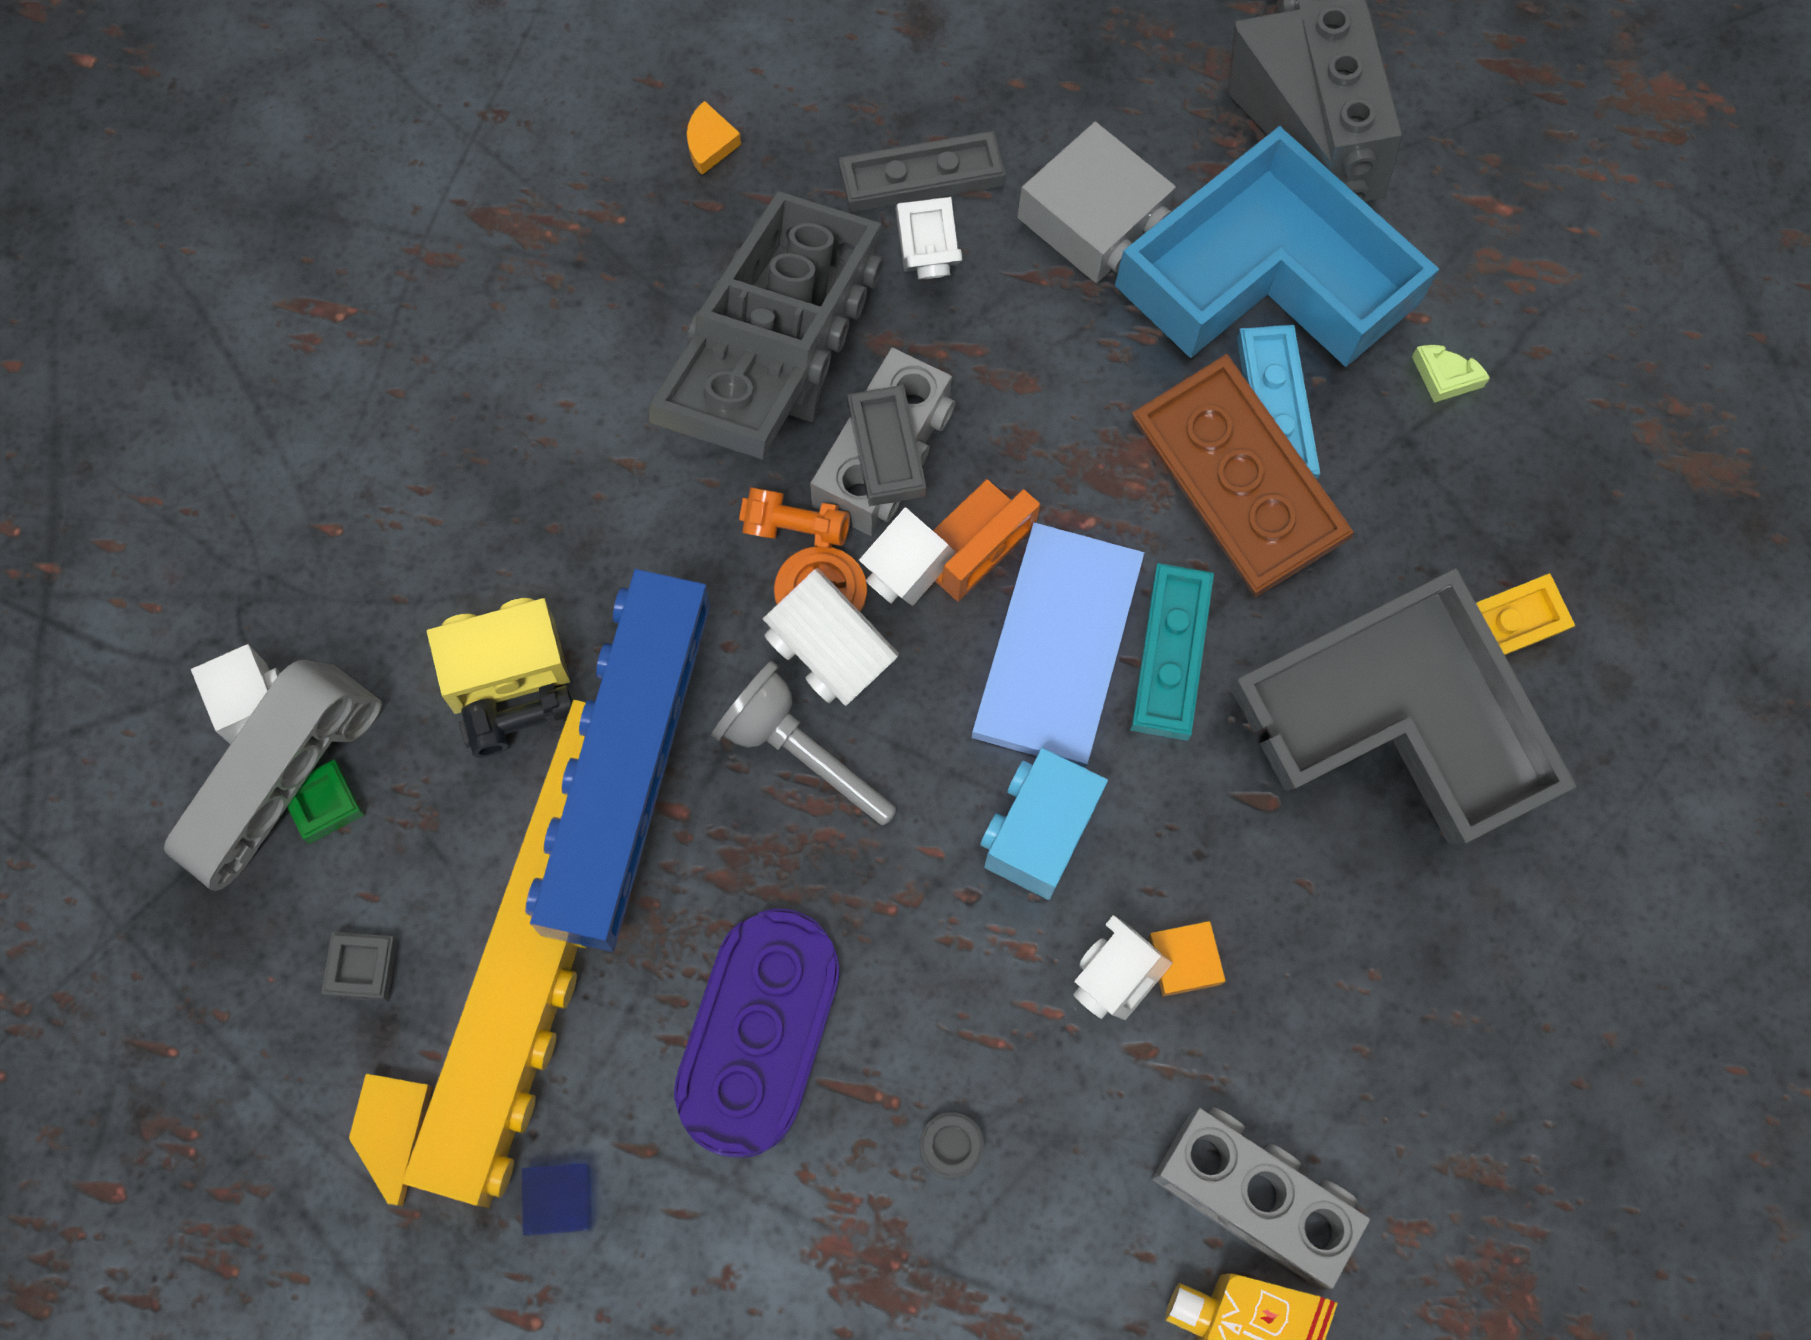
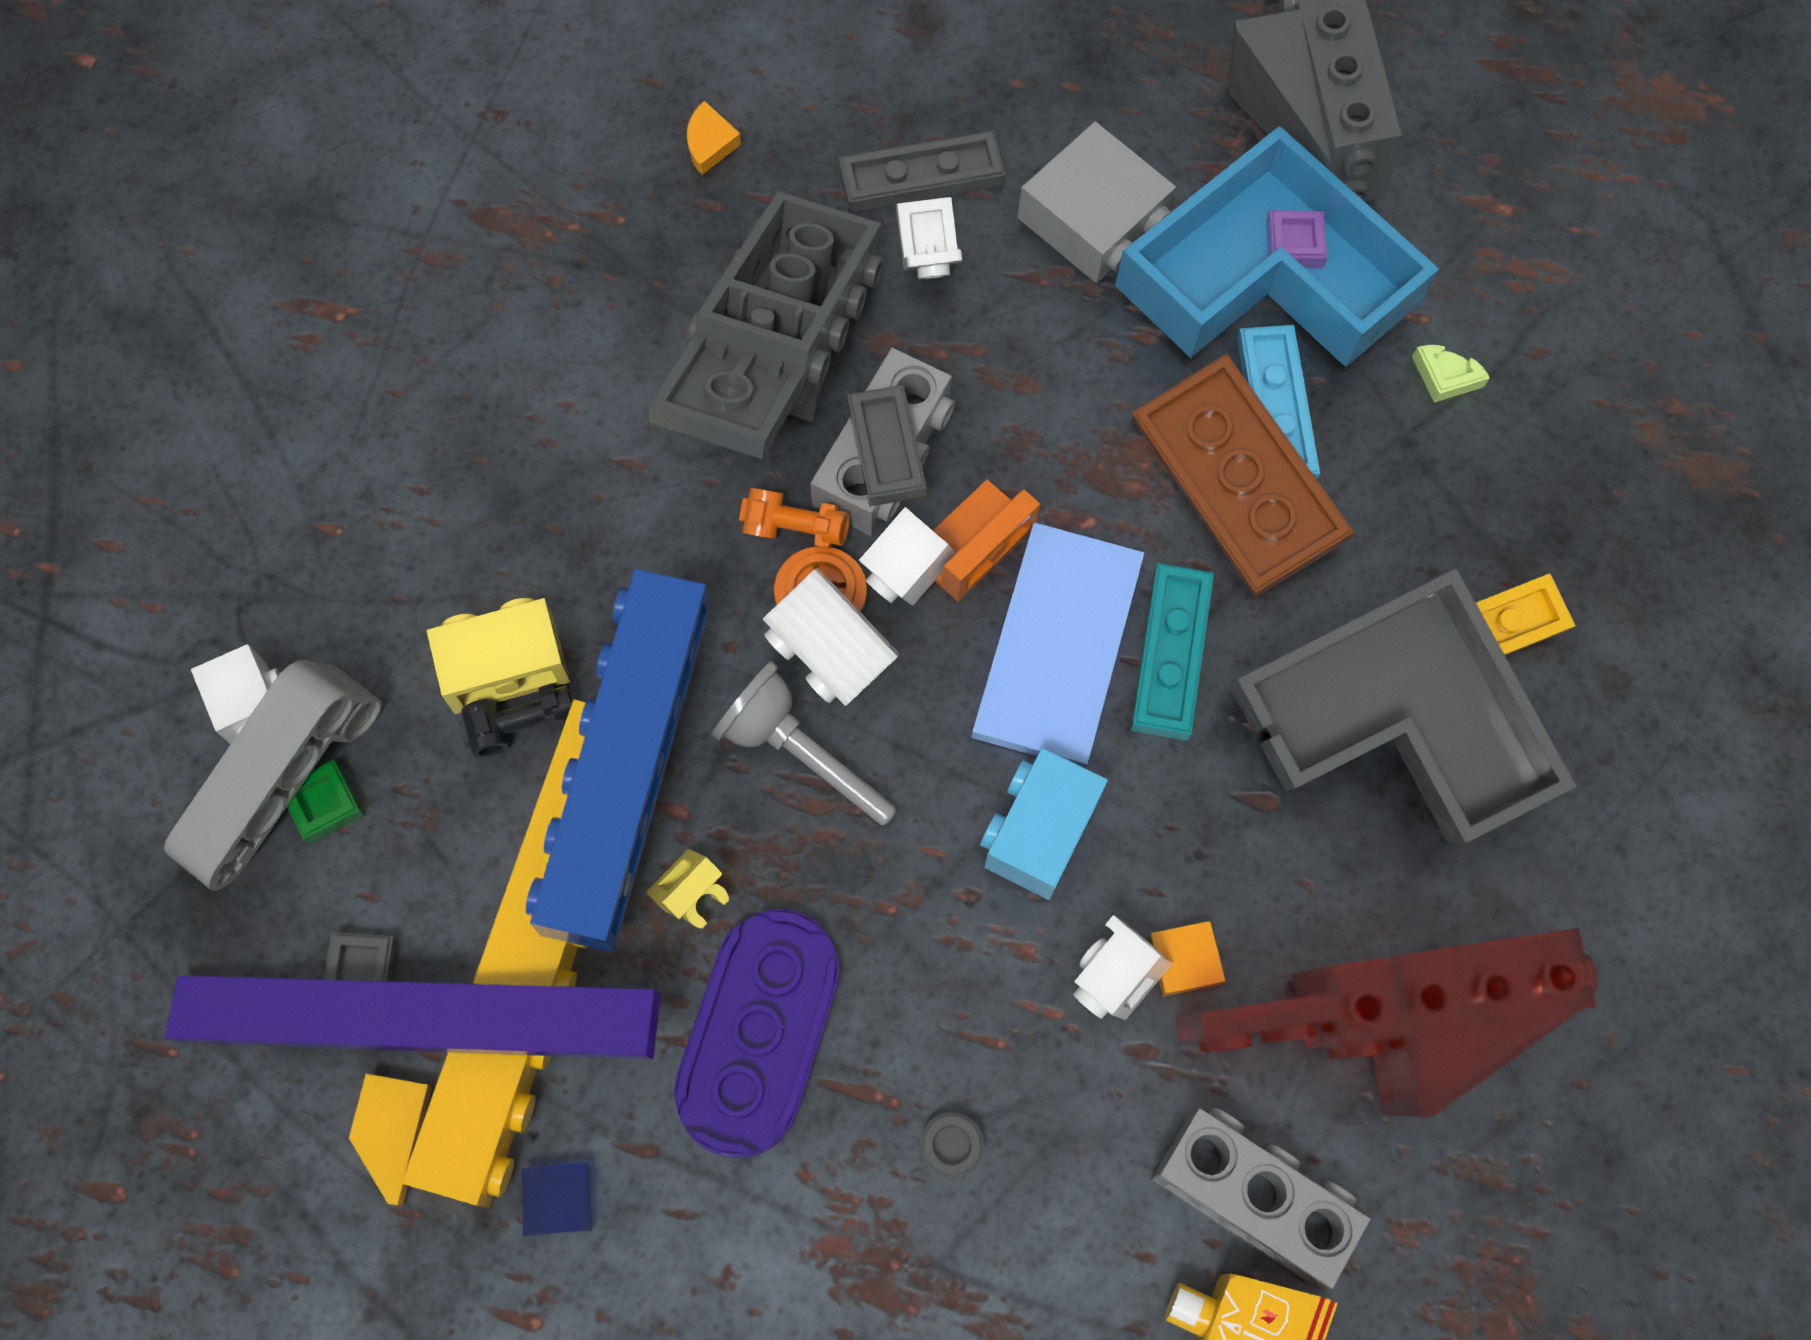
(416, 1016): none -> dark purple tile
(684, 884): none -> light yellow tile
(1299, 234): none -> medium lavender tile
(1424, 1017): none -> clear red wedge

